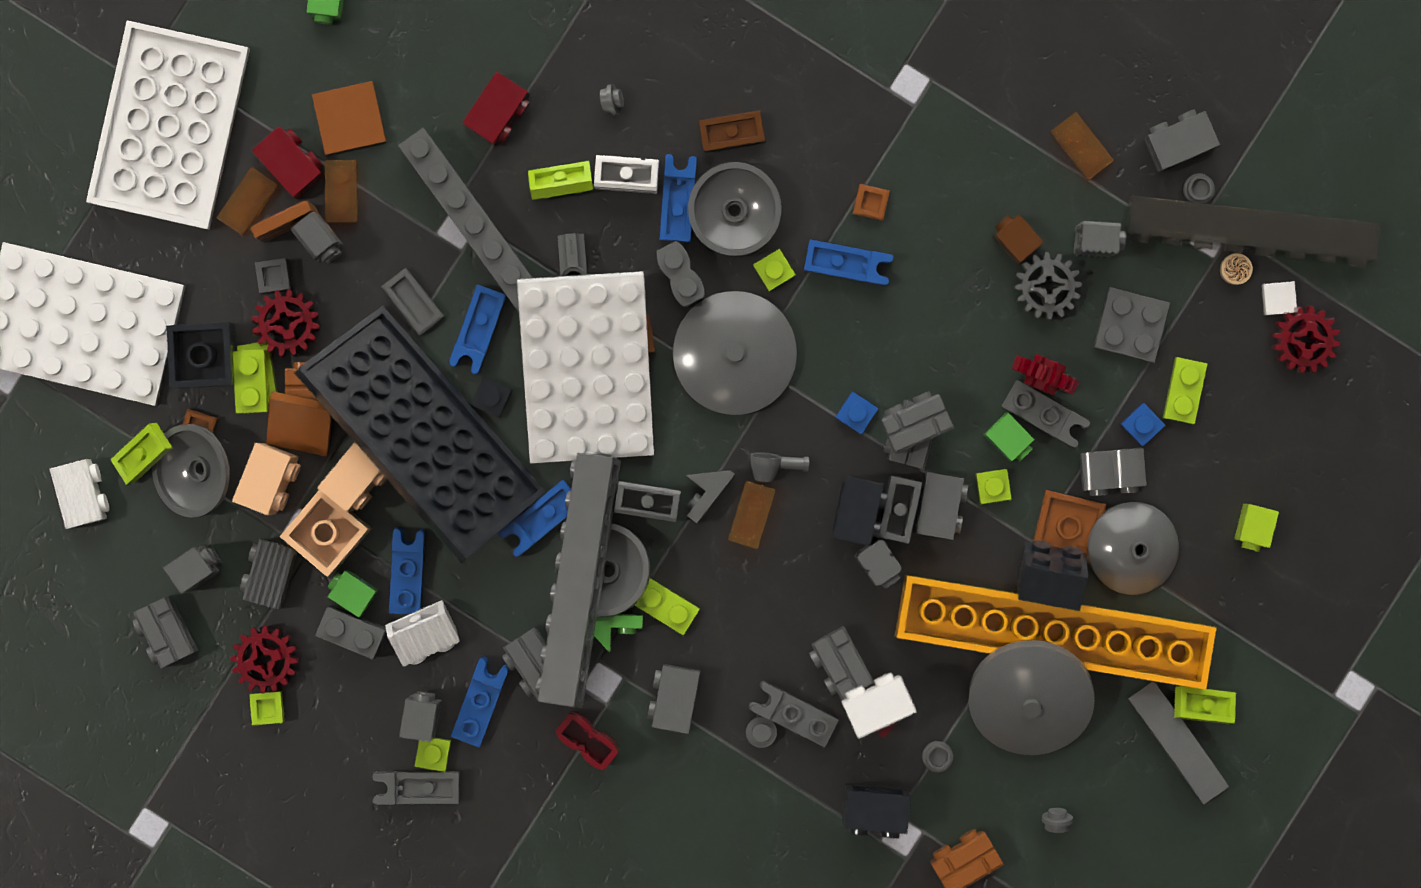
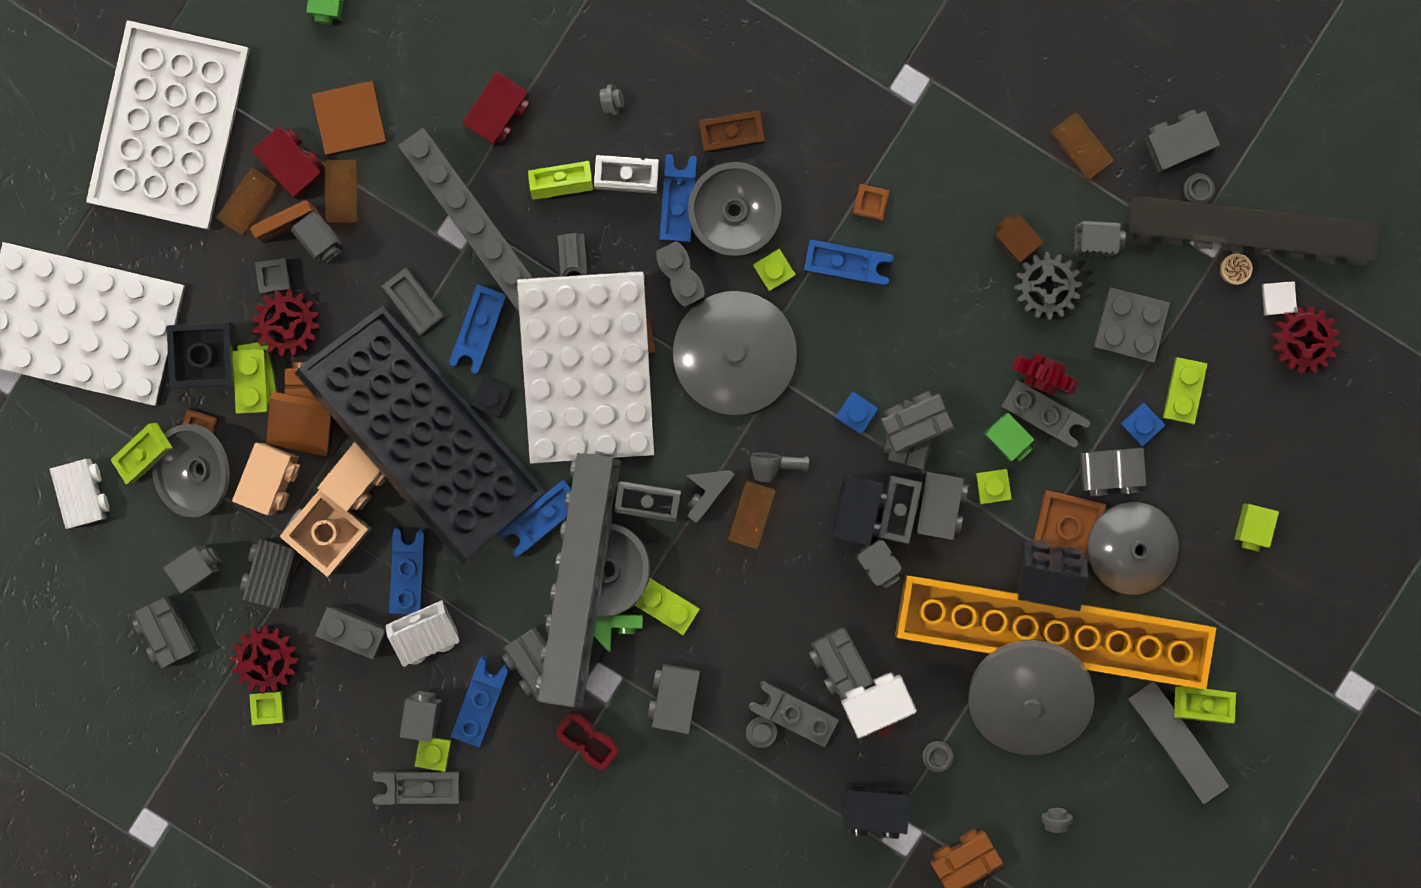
(352, 592): bright green brick -> none

